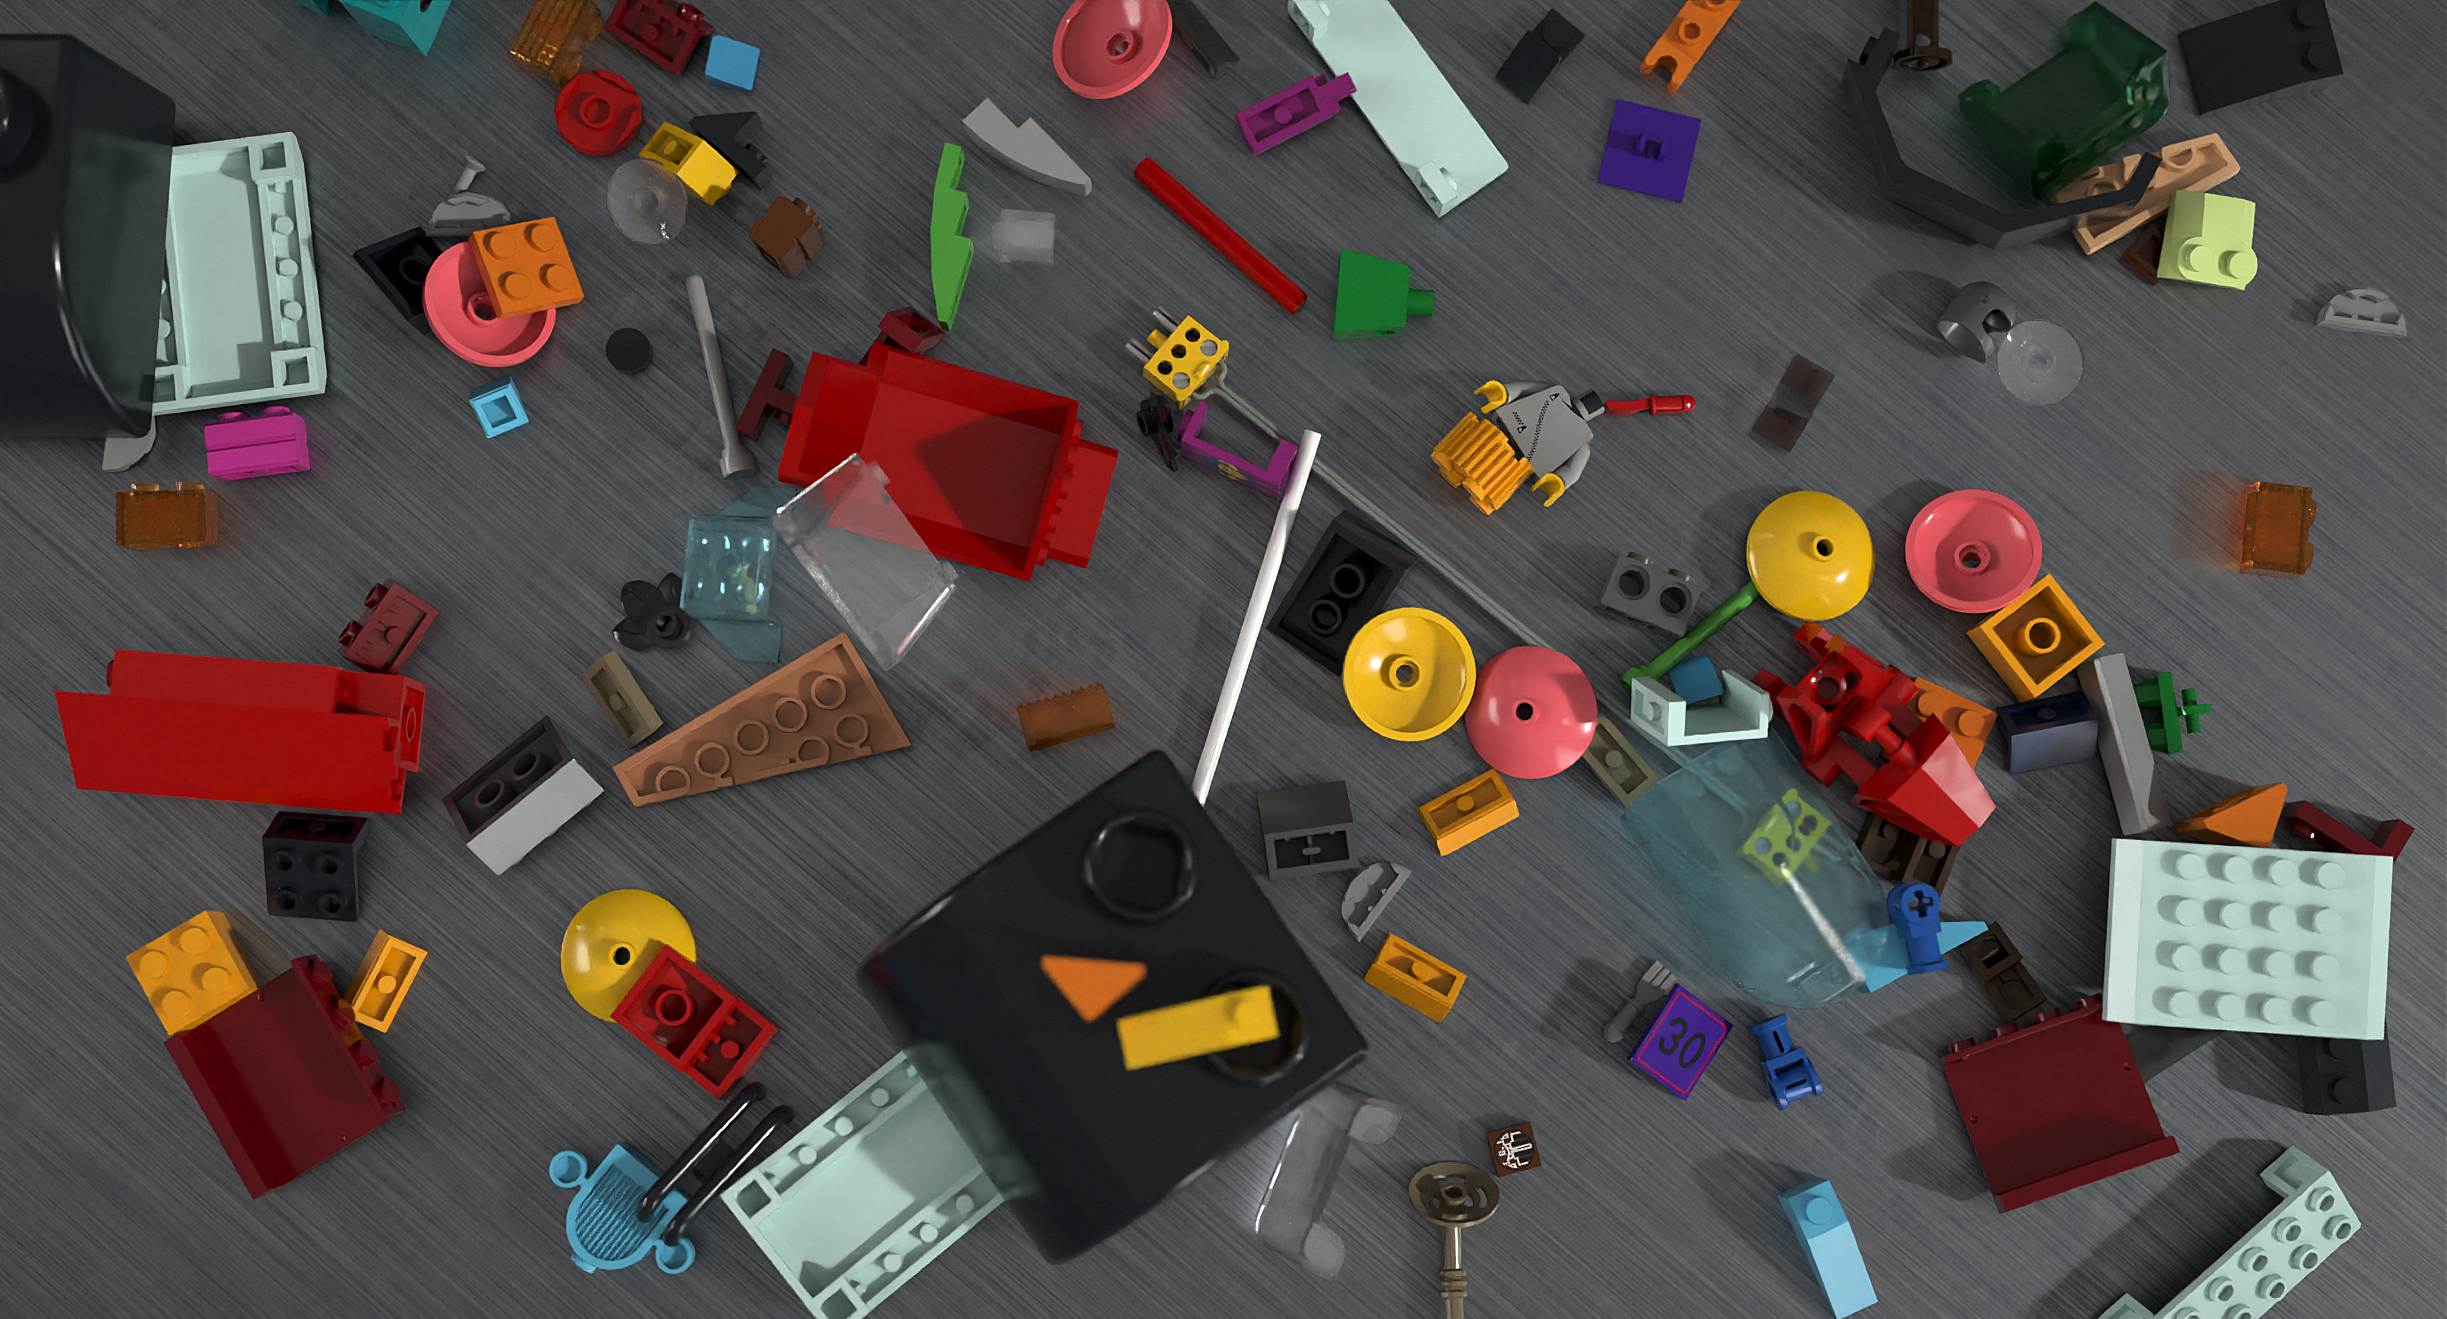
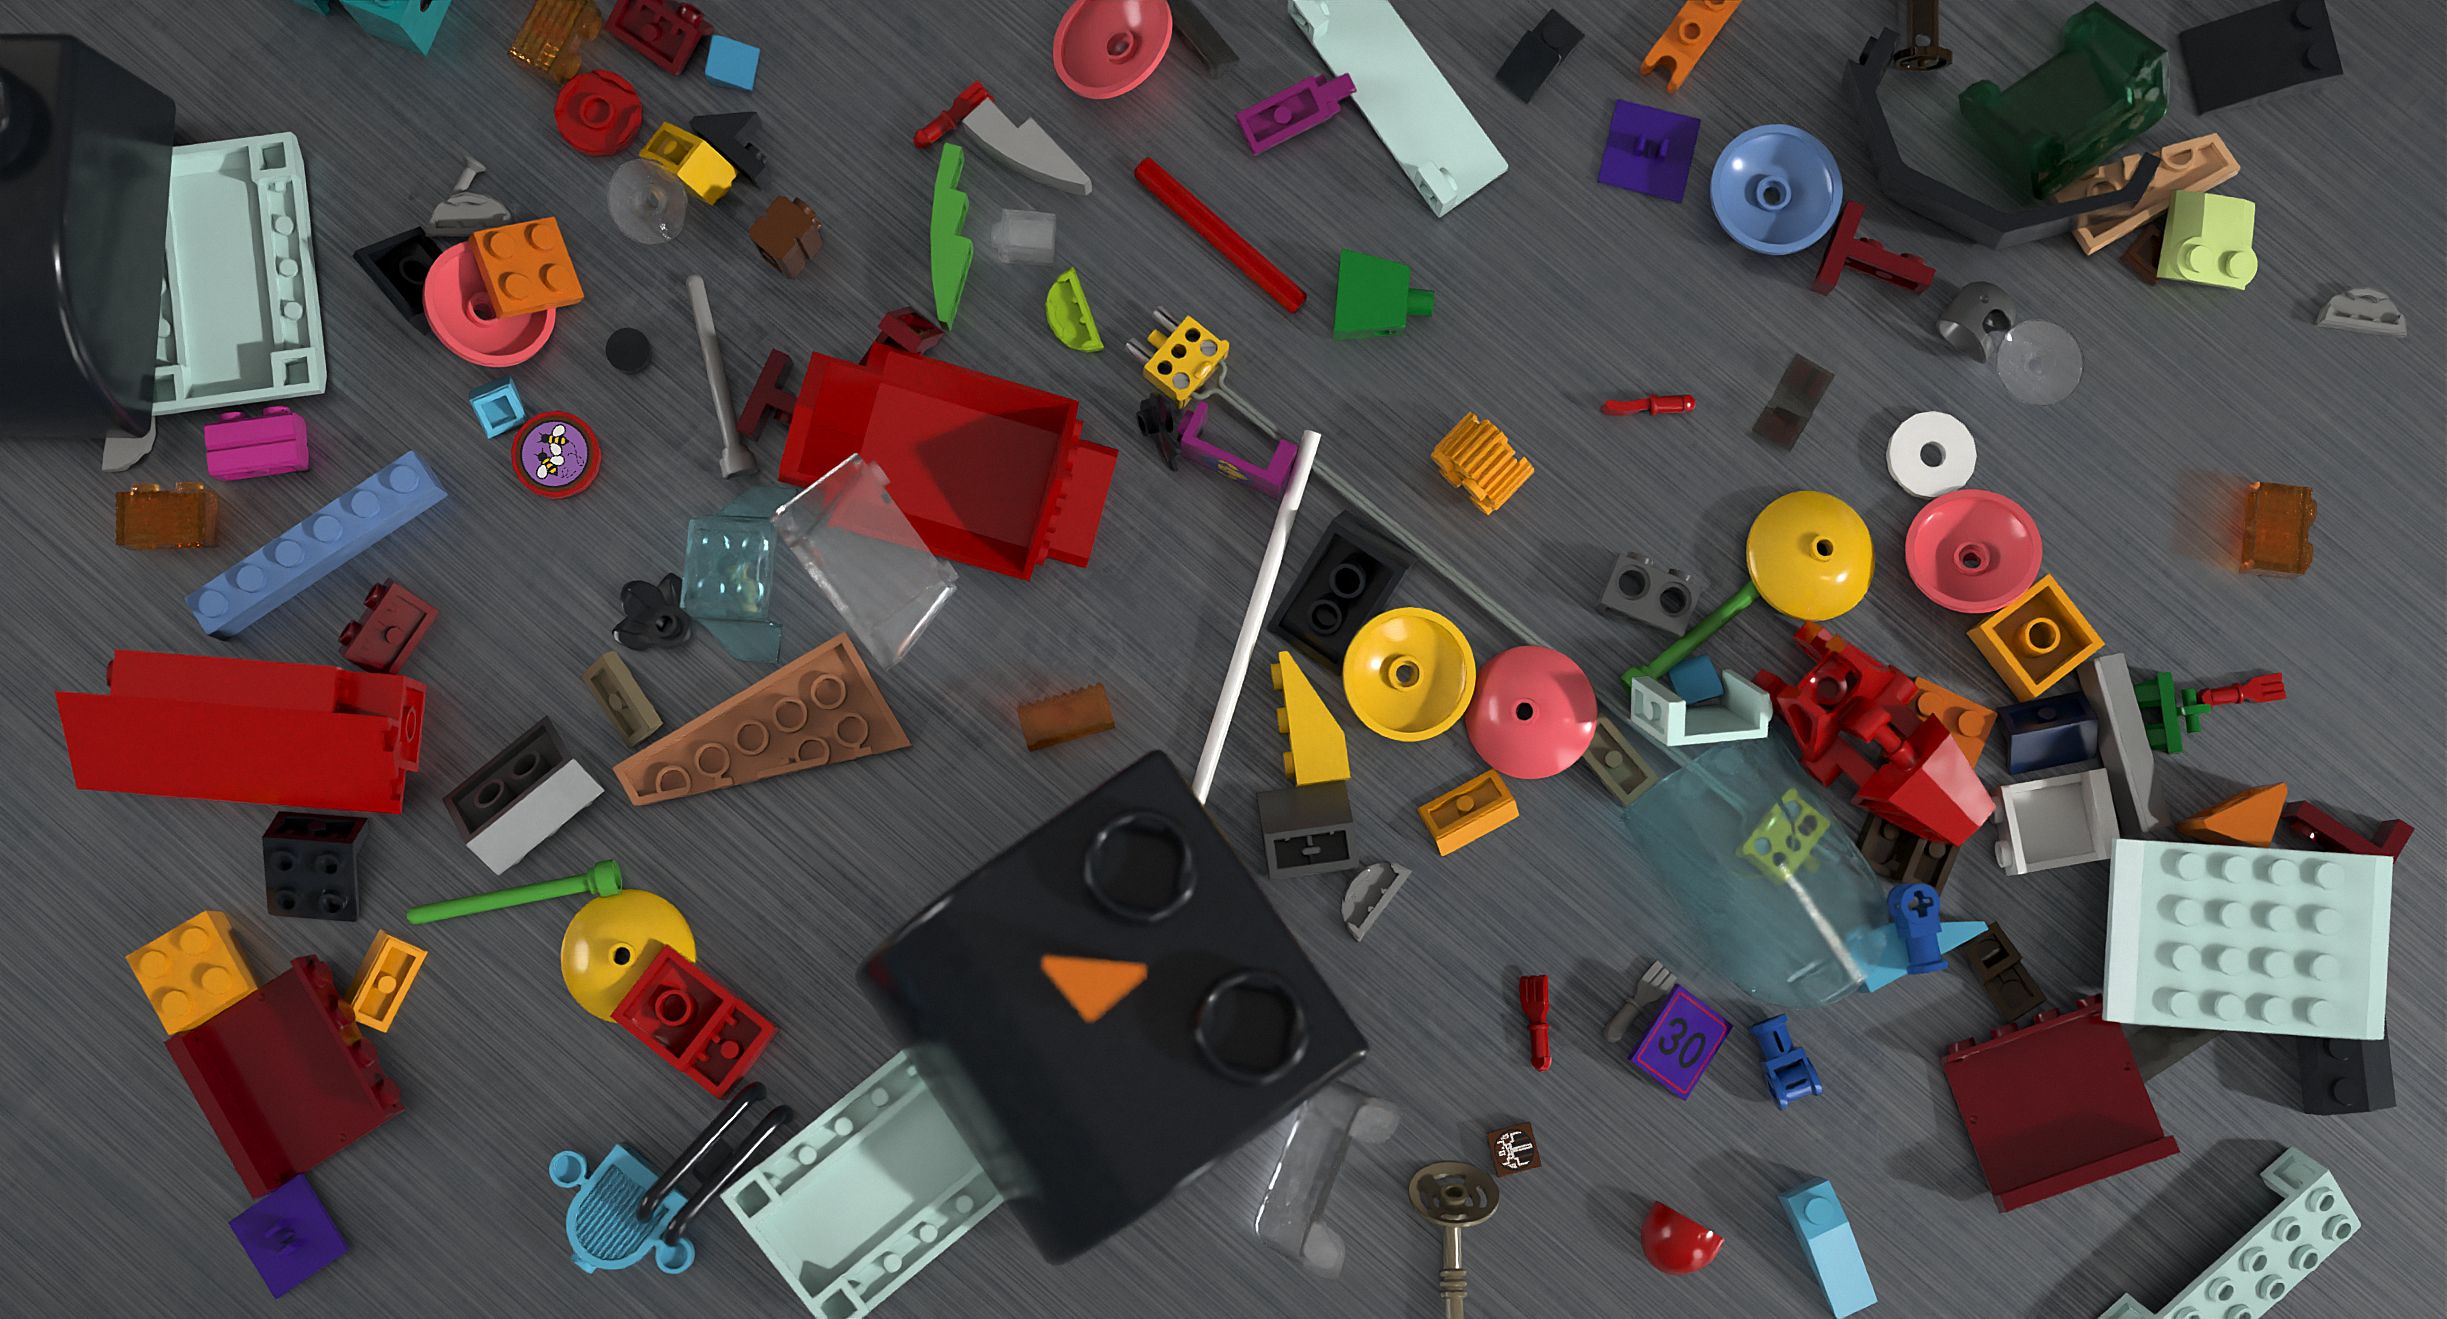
(288, 1236): none -> dark purple piece
(316, 546): none -> medium blue brick
(556, 455): none -> tile
(602, 879): none -> bright green piece
(961, 108): none -> red piece
(1070, 315): none -> lime tile
(1198, 1027): yellow slope -> none
(1314, 736): none -> yellow slope
(1415, 977): light orange slope -> none
(1536, 1005): none -> red piece
(1545, 429): light grey torso -> none
(1676, 1242): none -> red helmet
(1793, 168): none -> medium blue dish
(1867, 257): none -> dark red bracket
(1949, 437): none -> white tile
(2054, 822): none -> white panel
(2256, 690): none -> red piece

